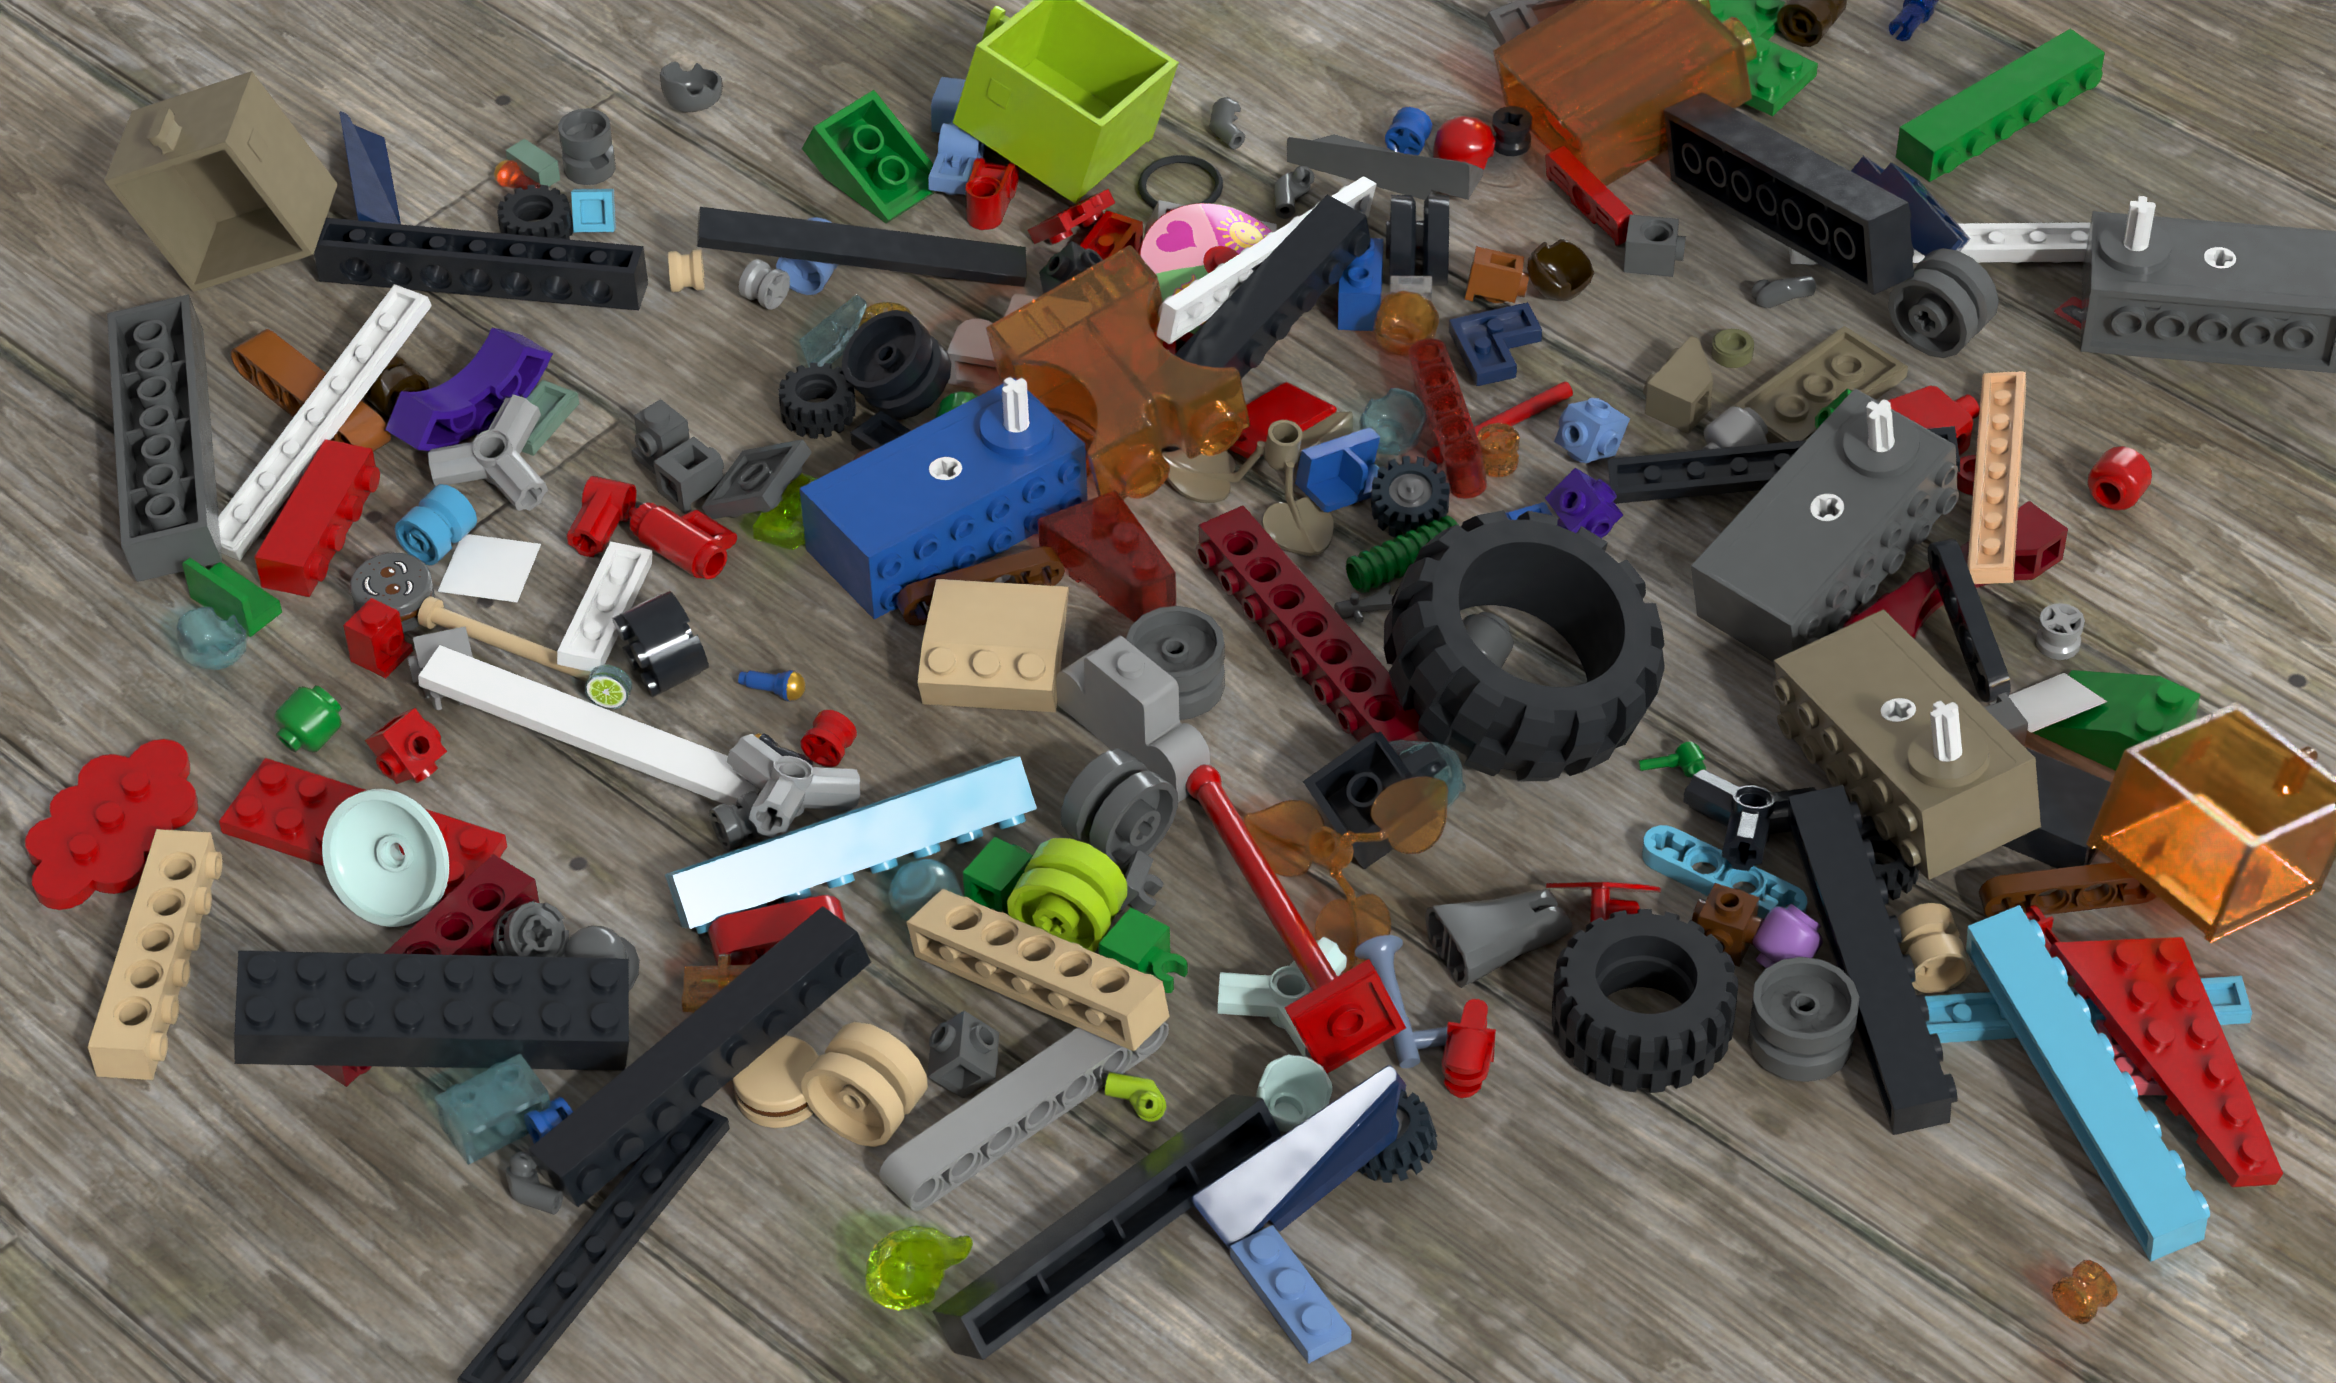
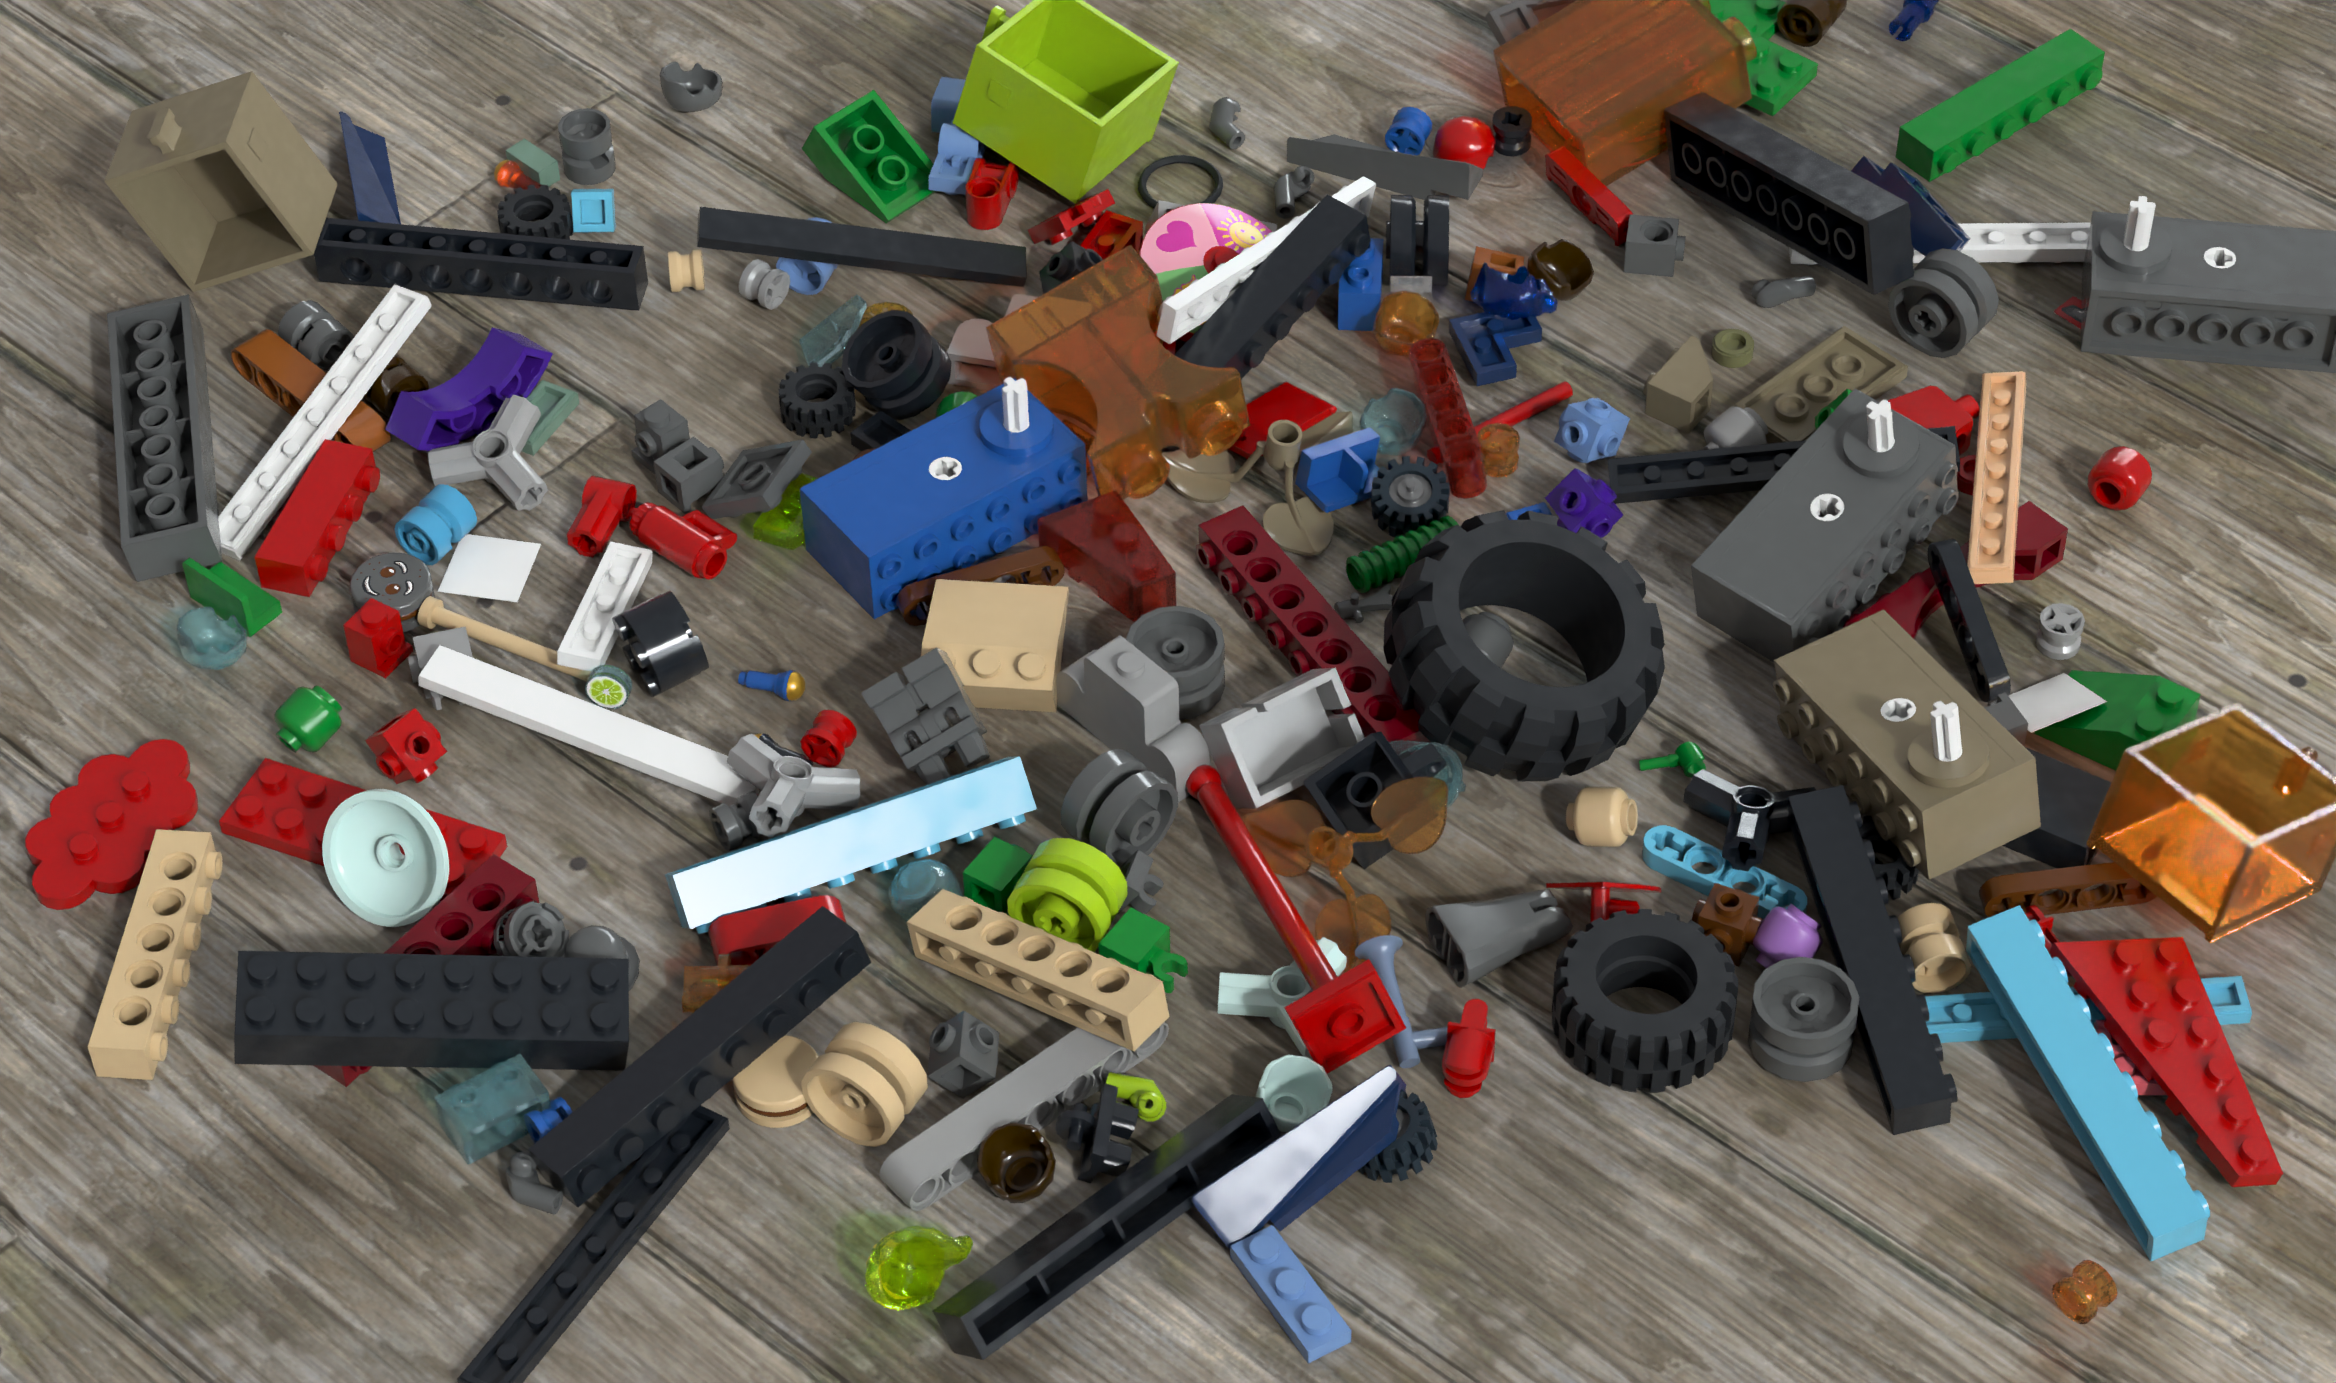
(314, 333): none -> dark grey wheel
(901, 709): none -> dark grey hips
(1016, 1162): none -> dark brown hair
(1094, 1131): none -> black hips
(1281, 737): none -> light grey piece
(1512, 295): none -> clear blue hair
(1602, 816): none -> tan head

